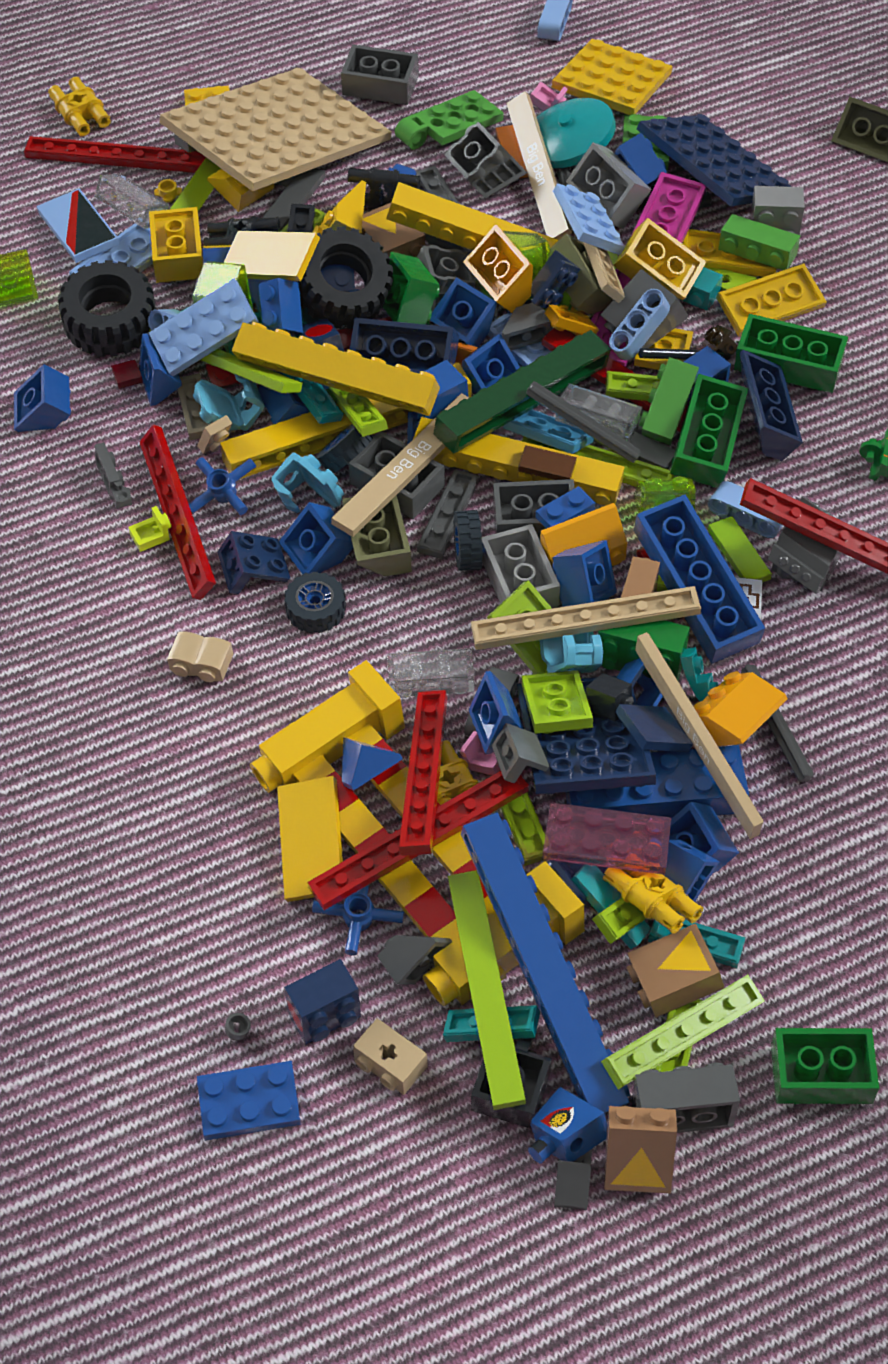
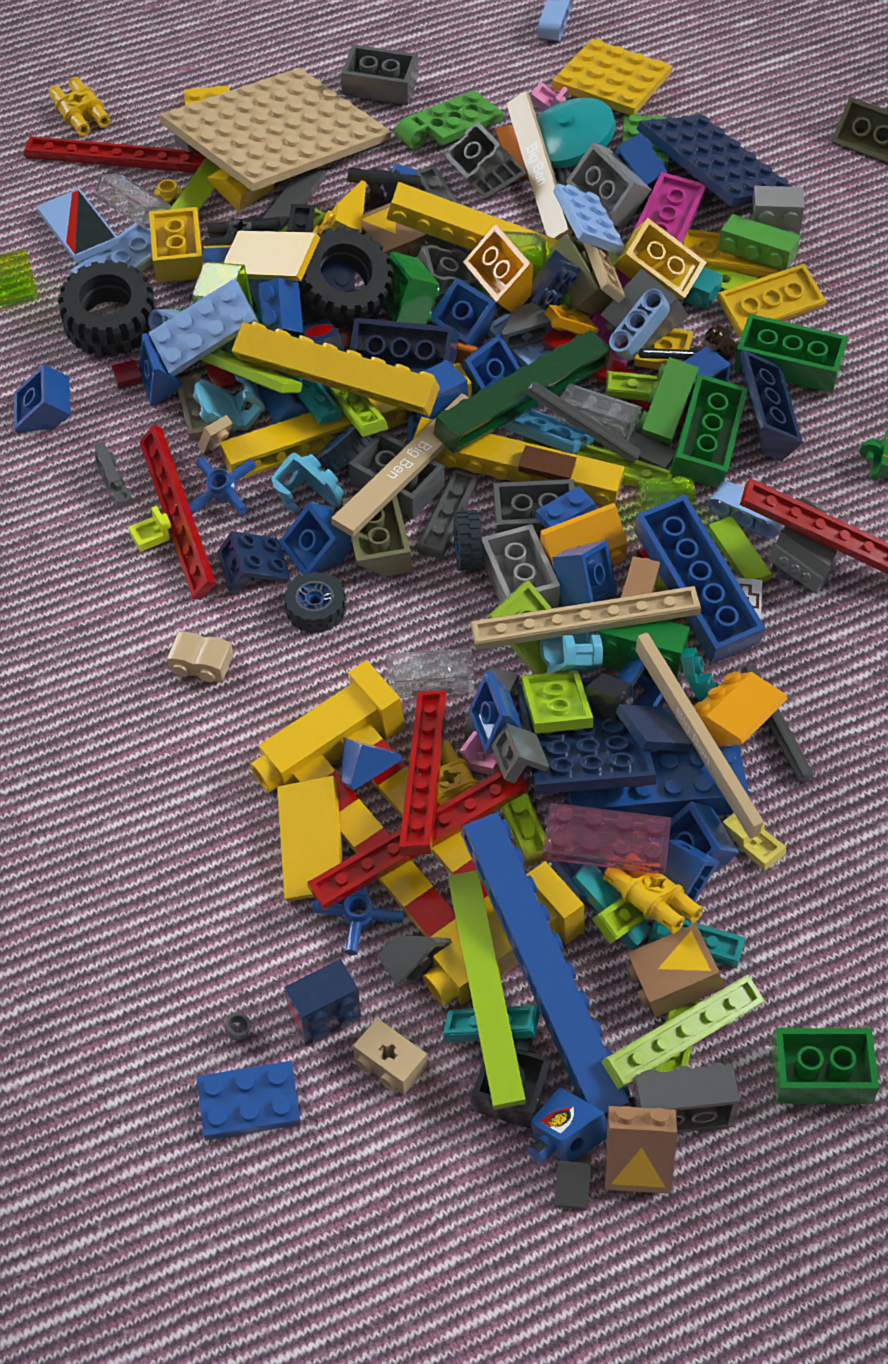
(762, 849): none -> light yellow slope

